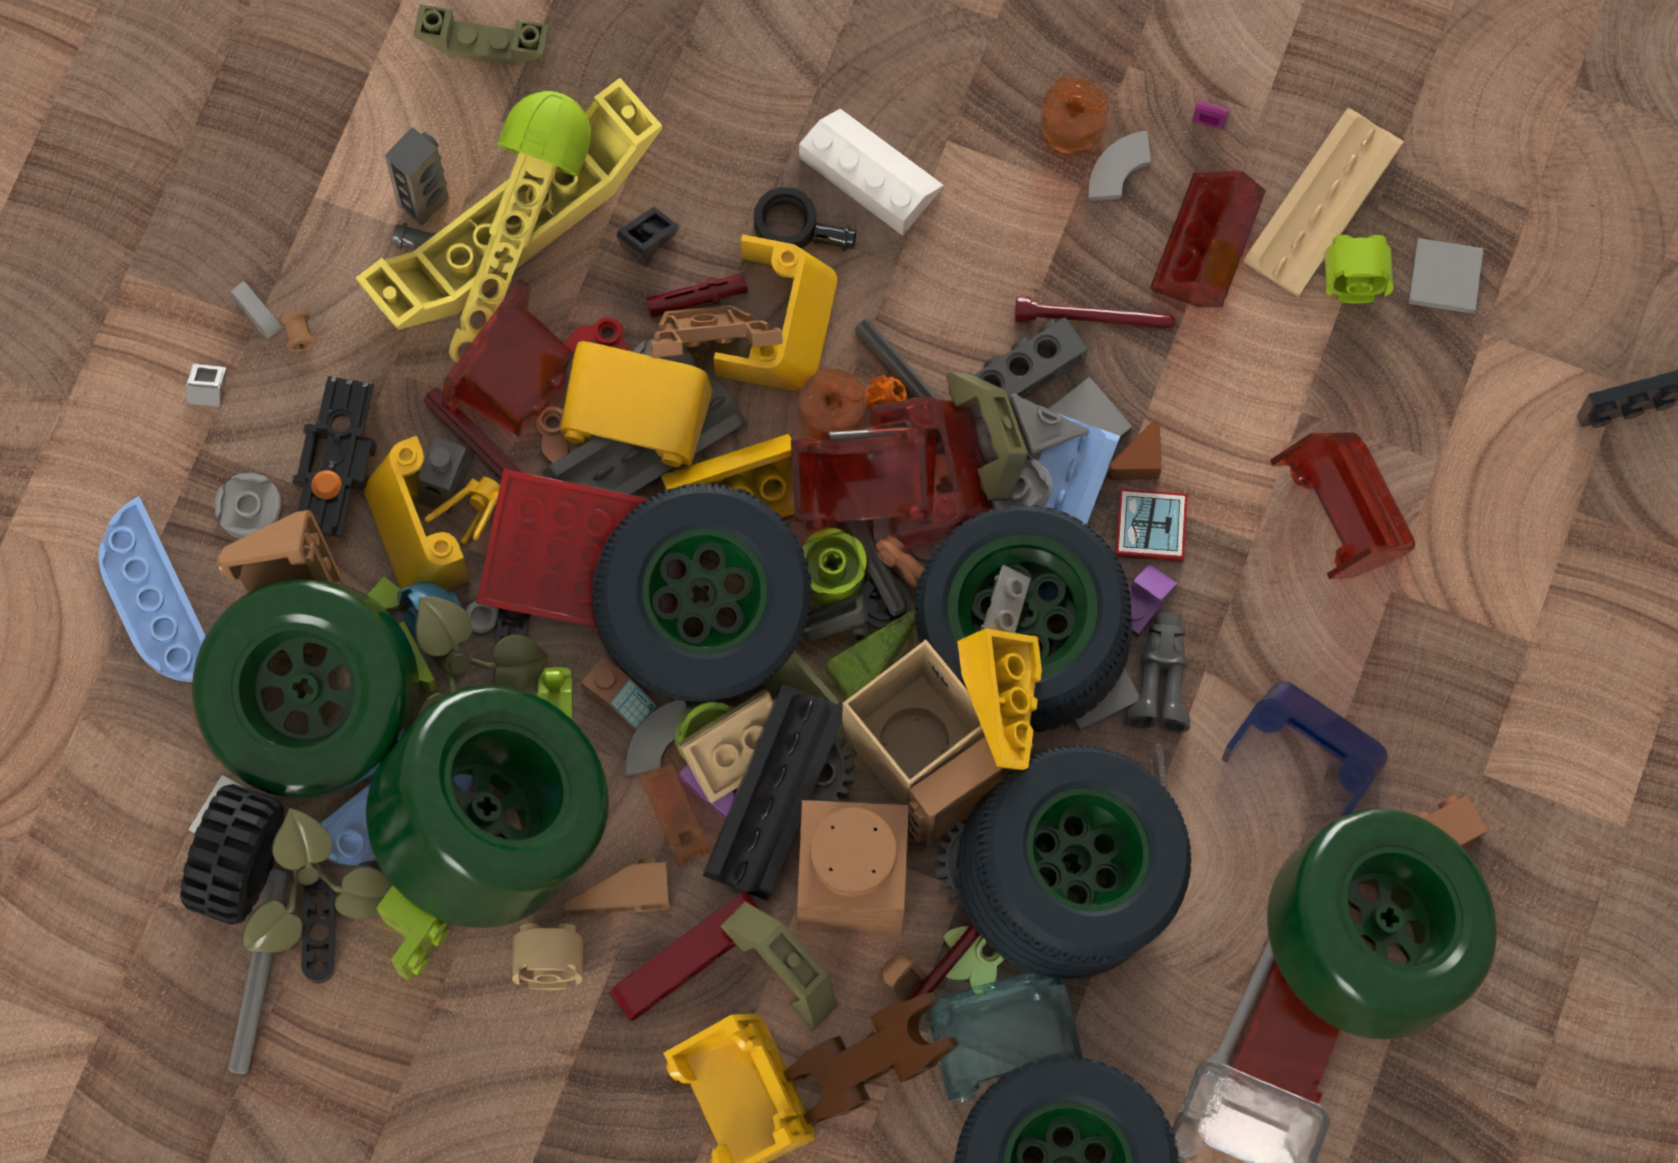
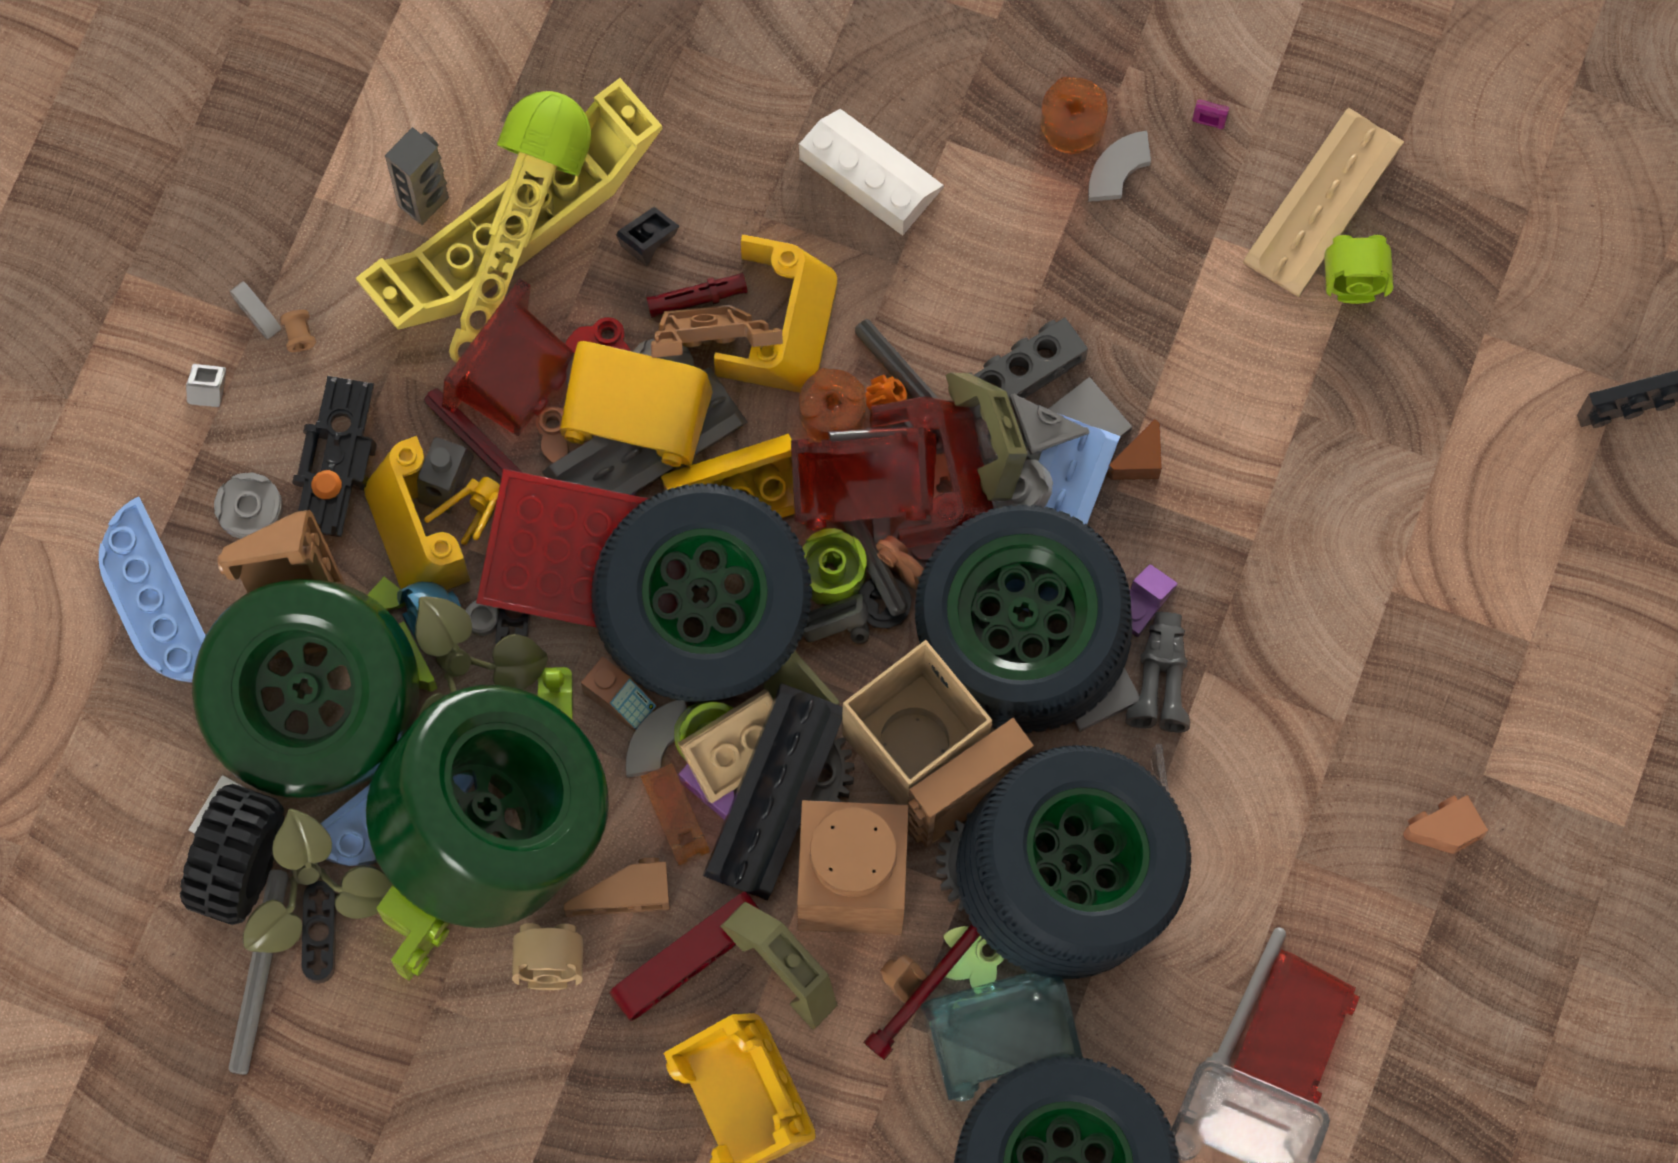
(409, 236): dark grey pin -> none
(479, 41): olive slope -> none
(785, 195): black tyre -> none
(835, 236): black pin -> none
(869, 657): clear neon green slope -> none
(894, 1046): reddish brown piece -> none
(1001, 682): yellow wedge -> none
(1006, 600): light grey hinge -> none
(1029, 309): dark red piece -> none
(1151, 525): tile -> none
(1208, 238): clear red slope -> none
(1287, 704): clear blue windscreen -> none
(1353, 498): clear red windscreen -> none
(1438, 895): dark green wheel -> none
(1445, 276): light grey tile -> none

